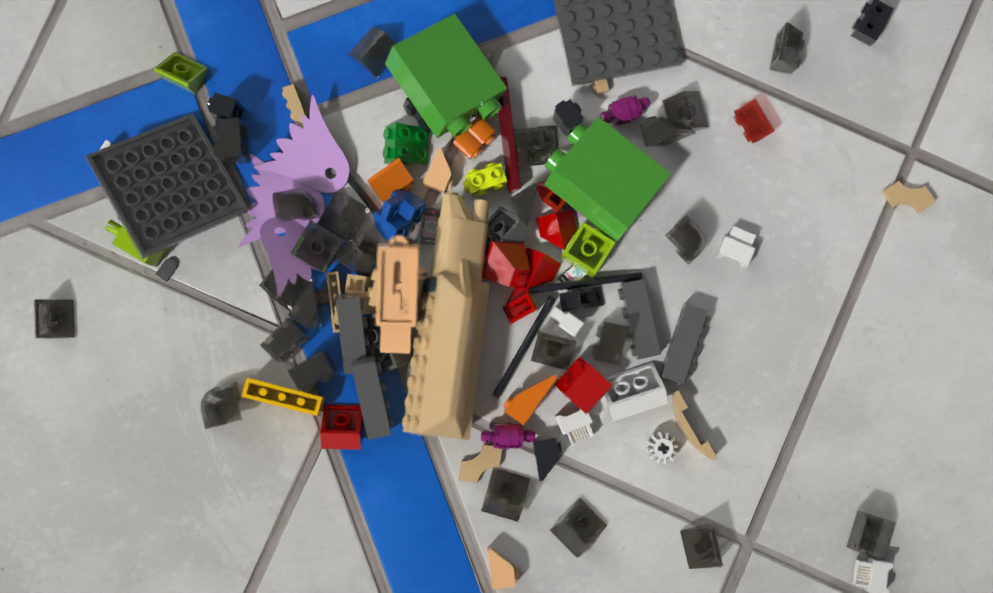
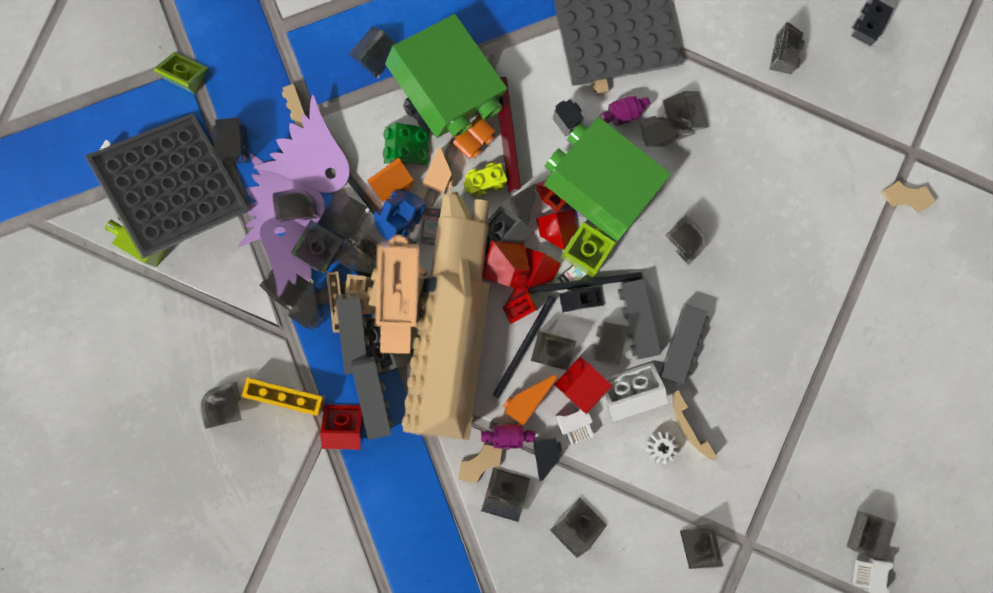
(54, 318): clear smoke slope -> none
(167, 269): dark grey piece -> none
(224, 107): black brick -> none
(286, 340): clear smoke brick -> none
(313, 371): clear smoke brick -> none
(501, 570): light nougat slope -> none
(535, 144): clear smoke brick -> none
(567, 322): white piece -> none
(738, 246): white piece -> none
(753, 121): clear red bracket -> none

